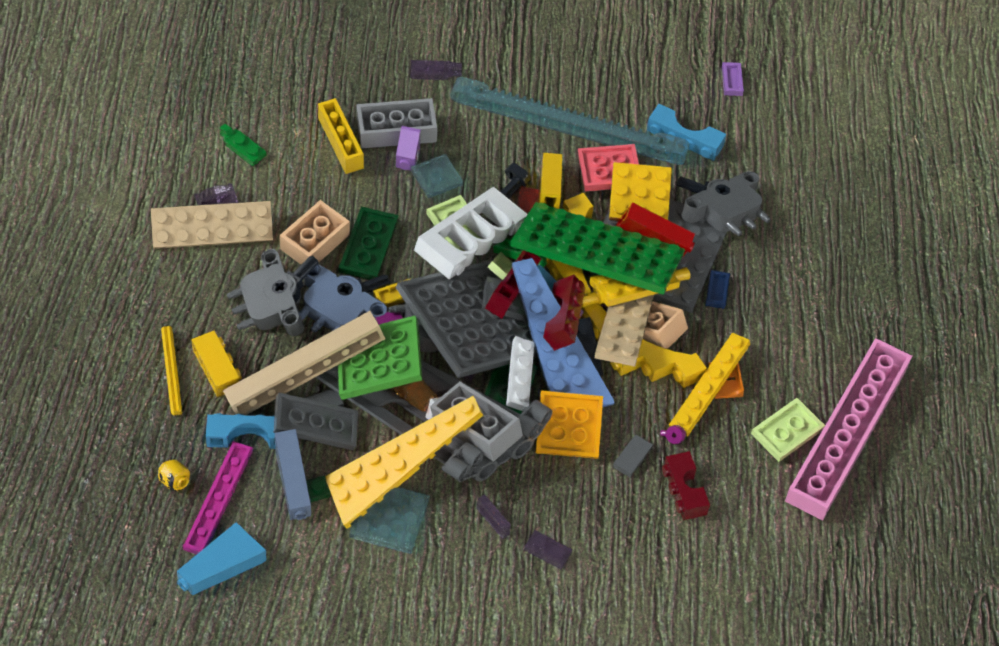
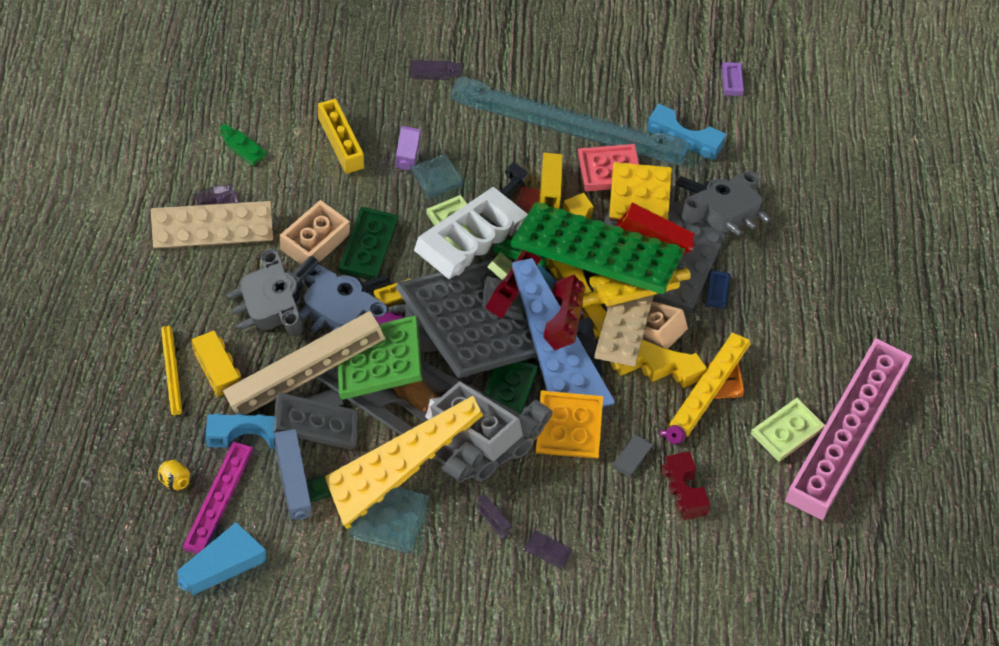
(381, 122): light grey brick -> none
(520, 373): white plate -> none

